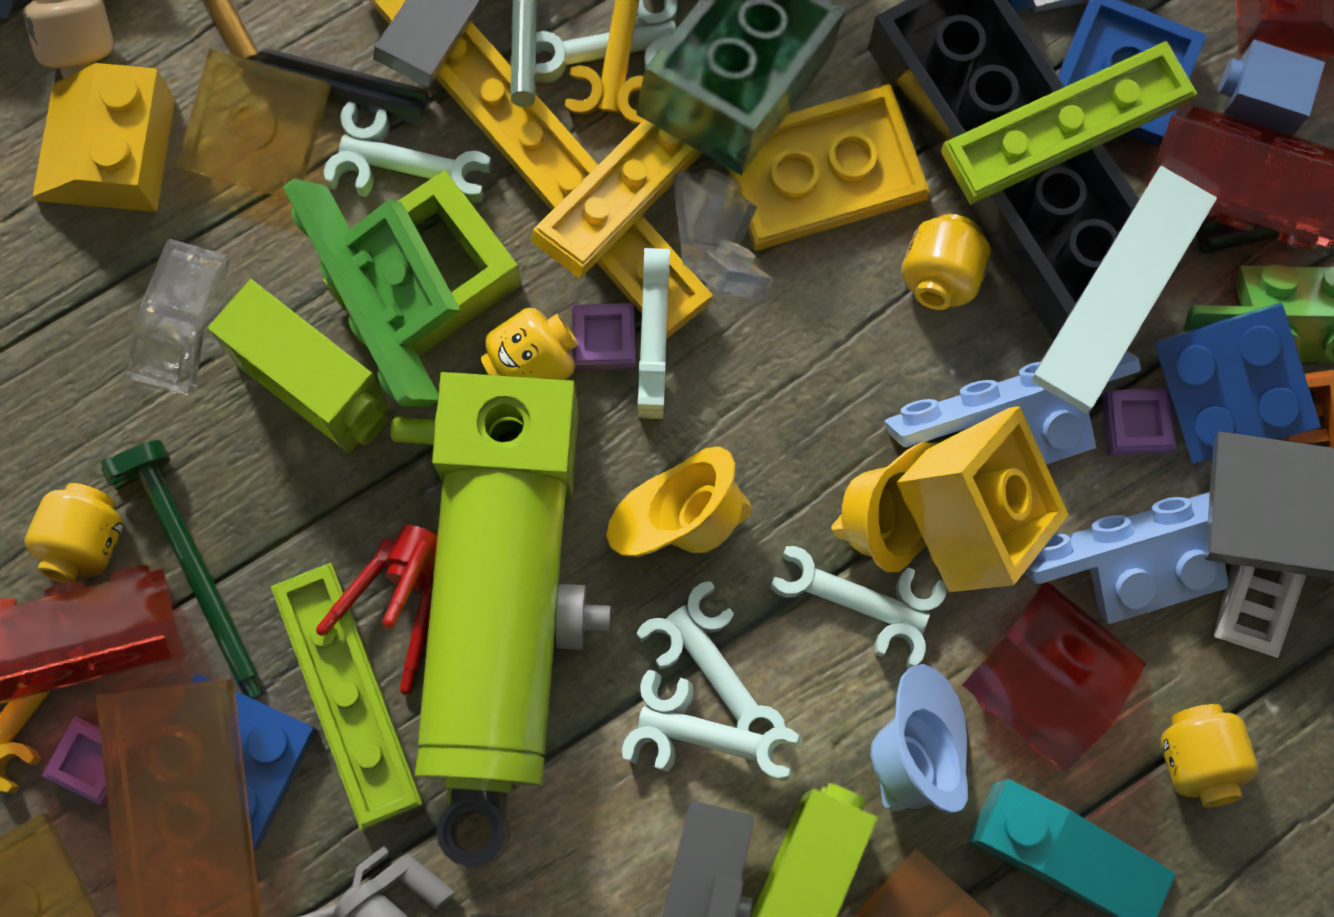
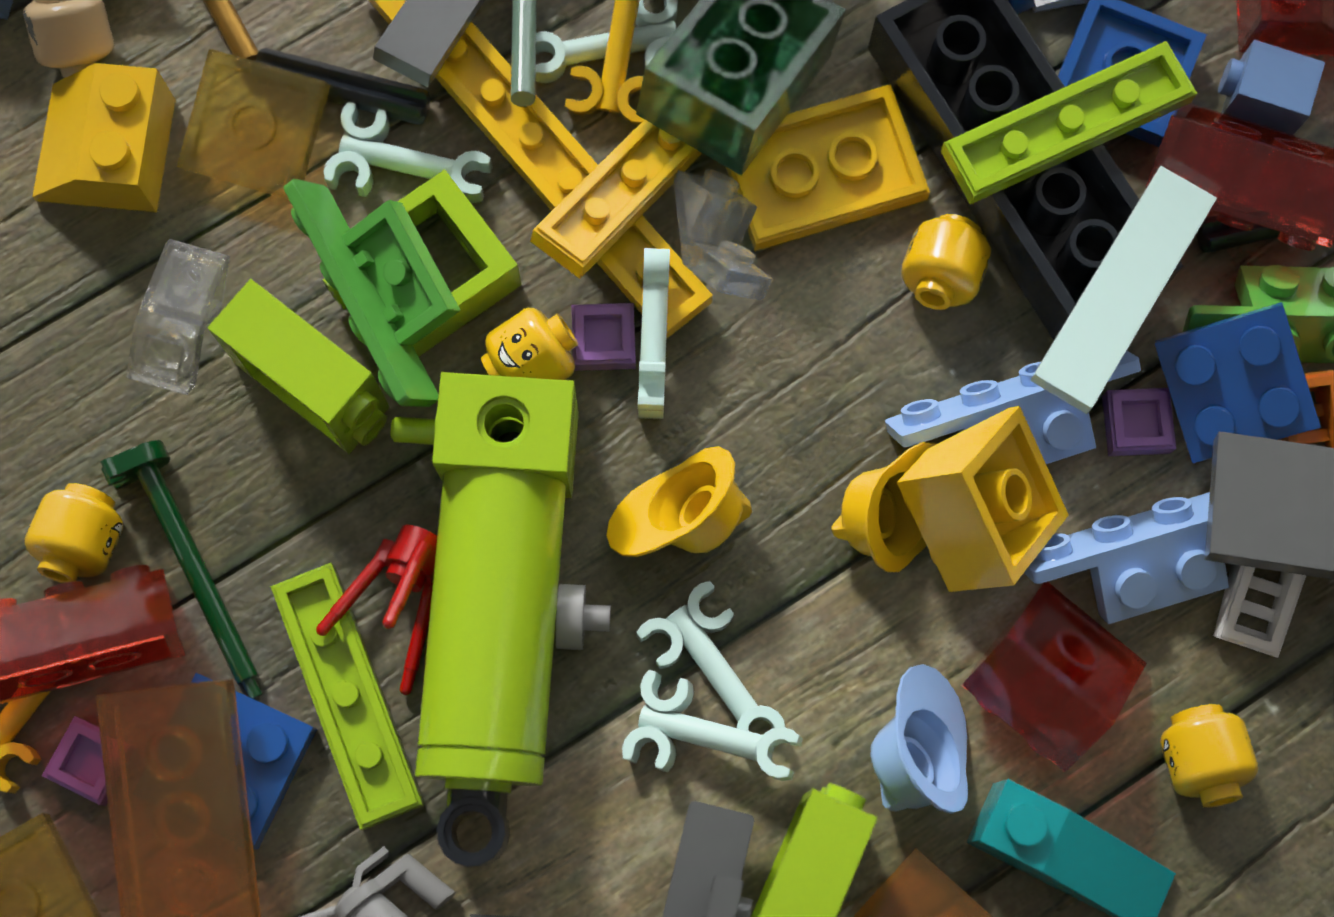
(906, 615): light aqua bar -> none

